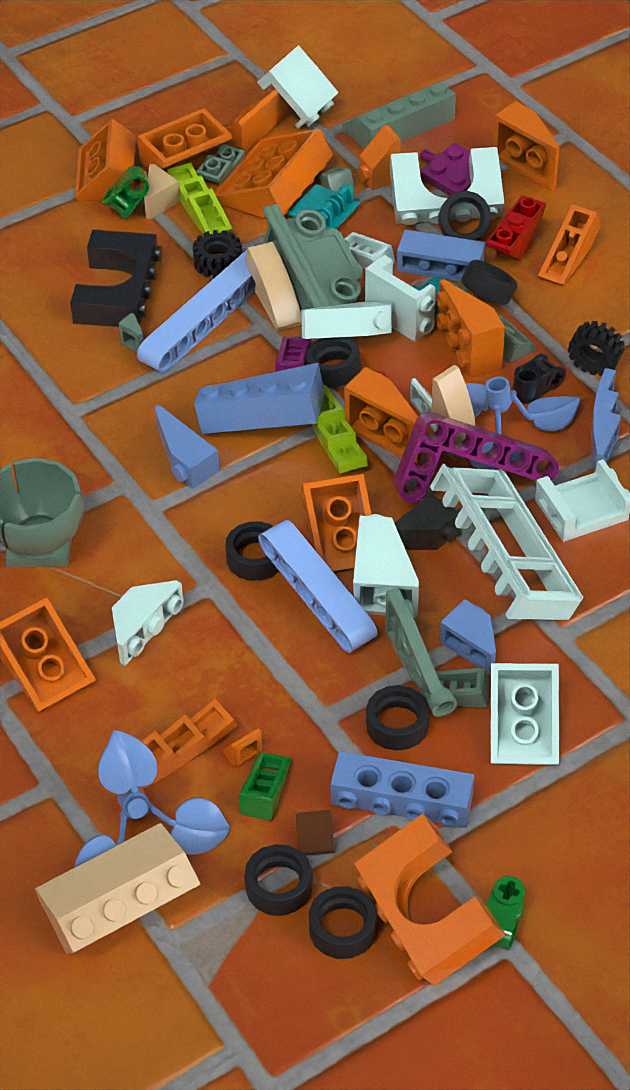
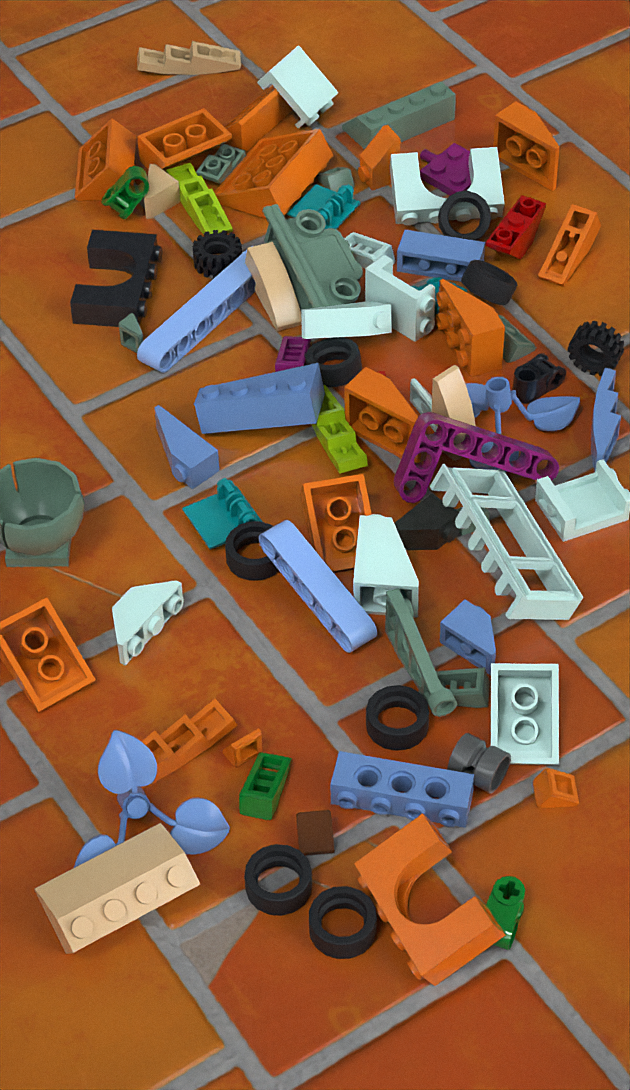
(197, 60): none -> tan slope
(220, 513): none -> teal hinge
(486, 764): none -> dark grey wheel
(555, 789): none -> orange slope

